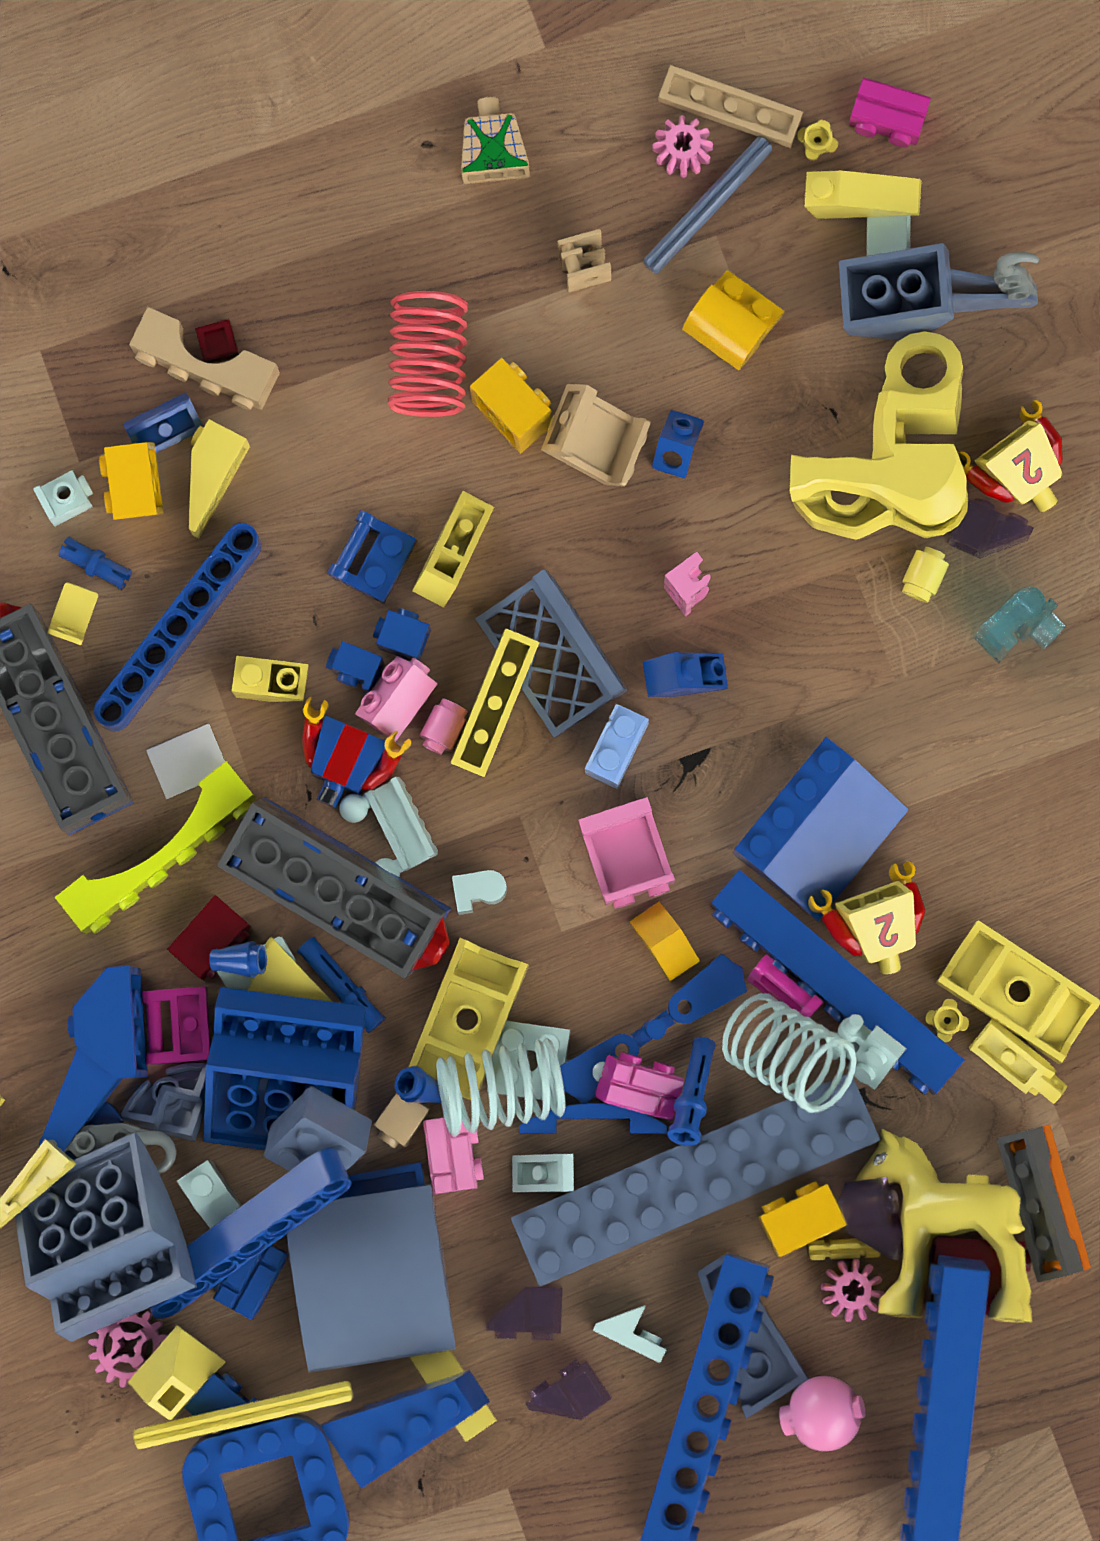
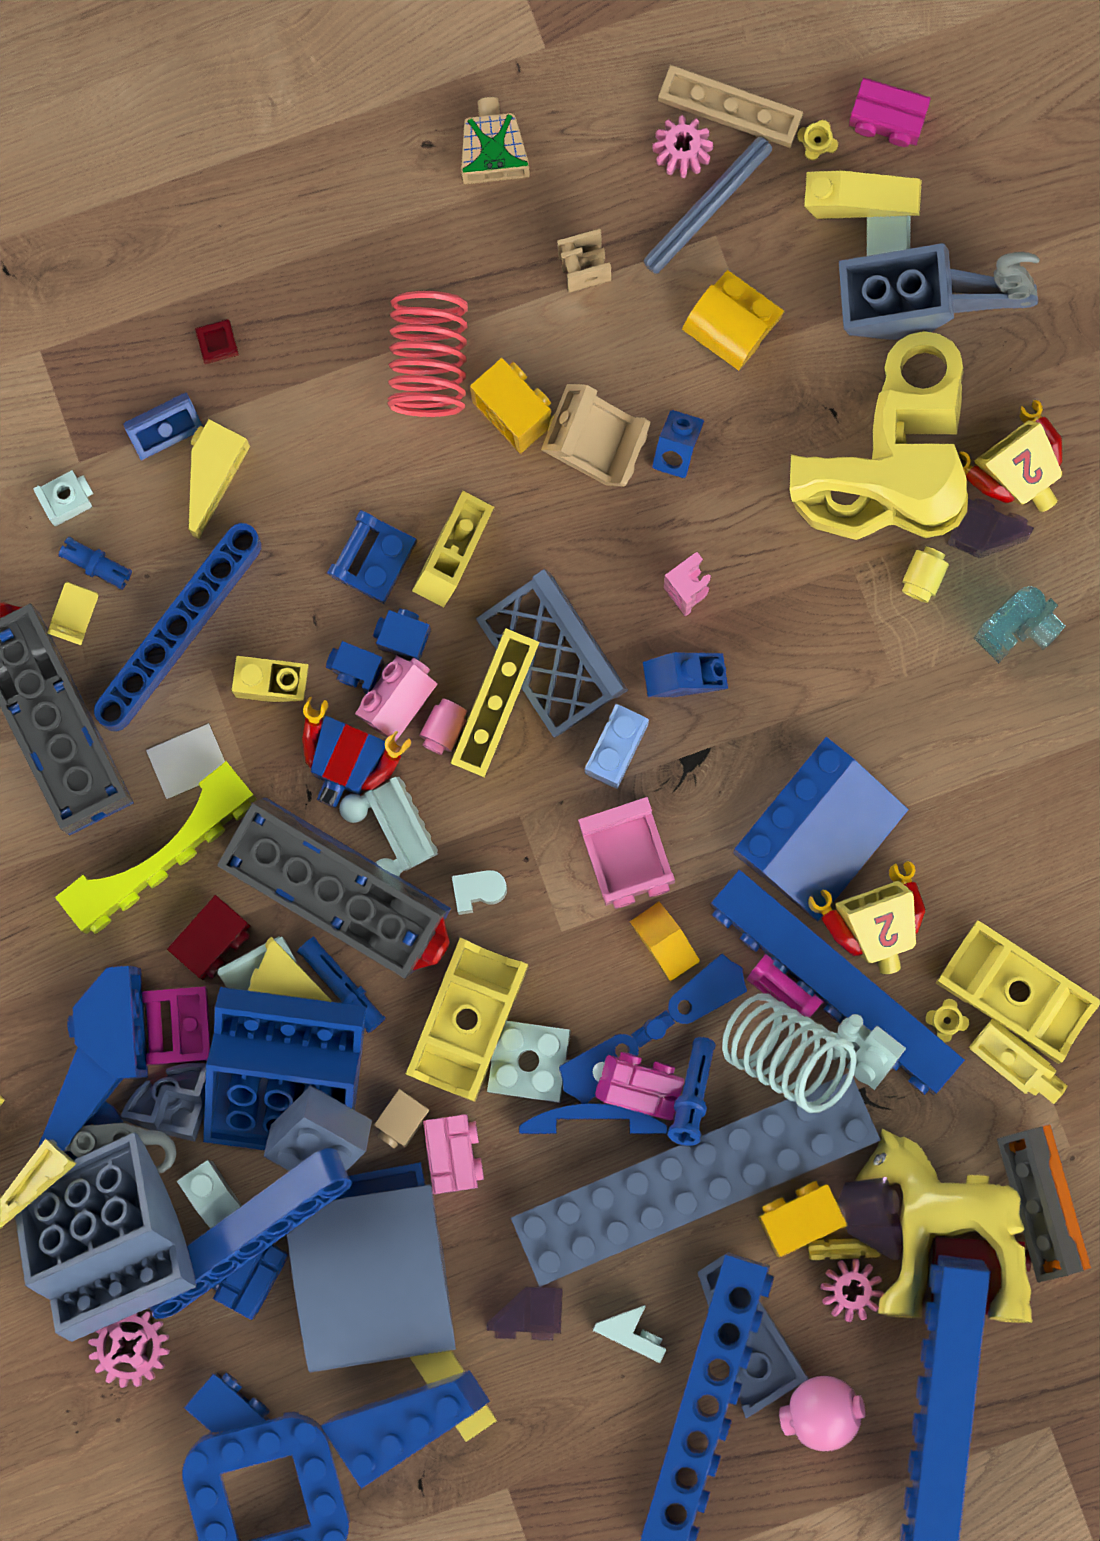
(131, 480): yellow brick -> none
(175, 1373): light yellow slope -> none
(241, 959): blue cone -> none
(243, 1414): light yellow axle -> none
(244, 378): tan arch -> none
(417, 1086): blue cone -> none
(452, 1100): light aqua piece -> none
(542, 1173): light aqua slope -> none
(571, 1396): clear purple slope -> none

